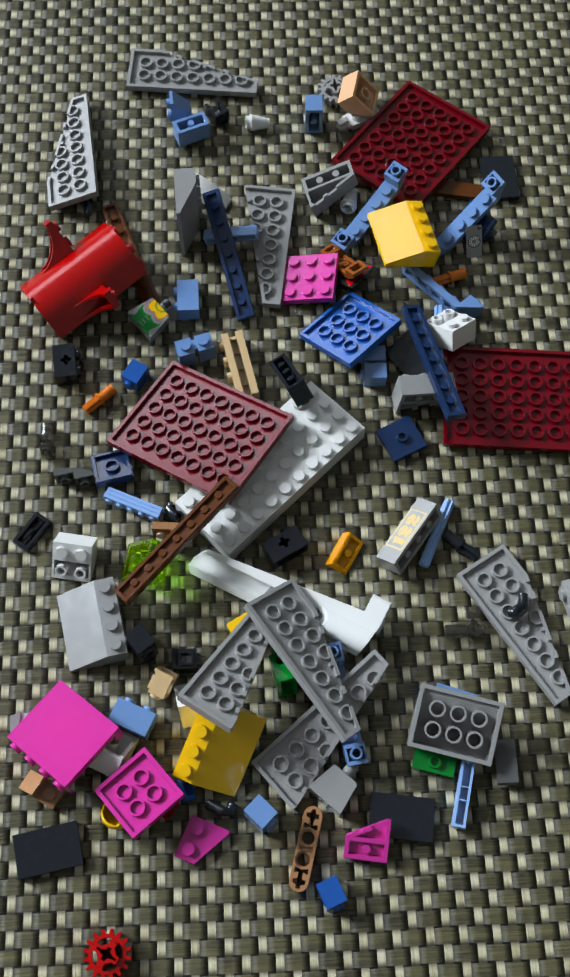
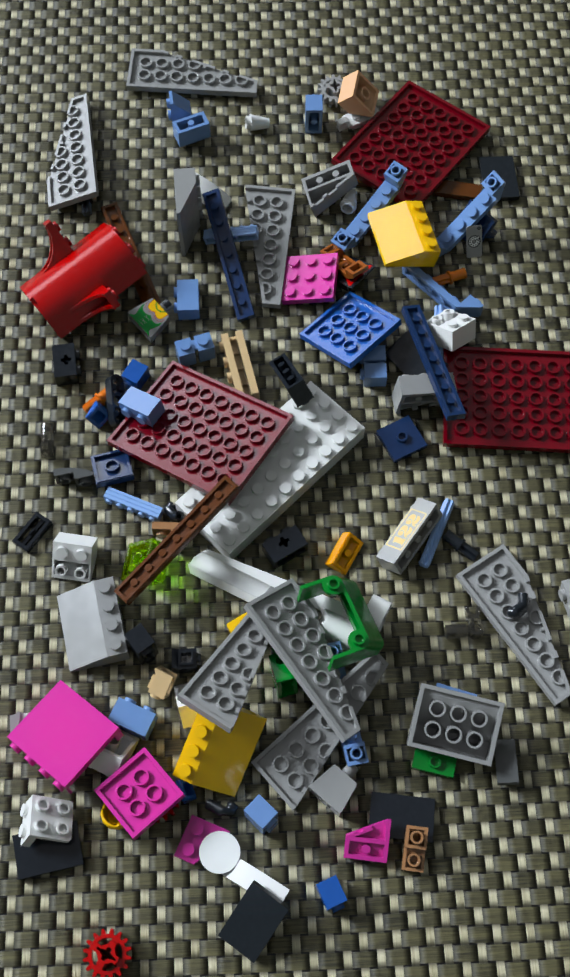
(41, 789): medium nougat slope -> none
(46, 819): none -> white bracket
(97, 414): none -> blue slope
(119, 391): none -> black beam
(141, 406): none -> brick
(219, 115): black window -> none
(219, 852): none -> white sticker
(244, 874): none -> white slope
(254, 921): none -> black tile
(308, 849): medium nougat beam -> none
(366, 638): none -> green windscreen
(414, 848): none -> medium nougat slope
(463, 795): light blue piece -> none

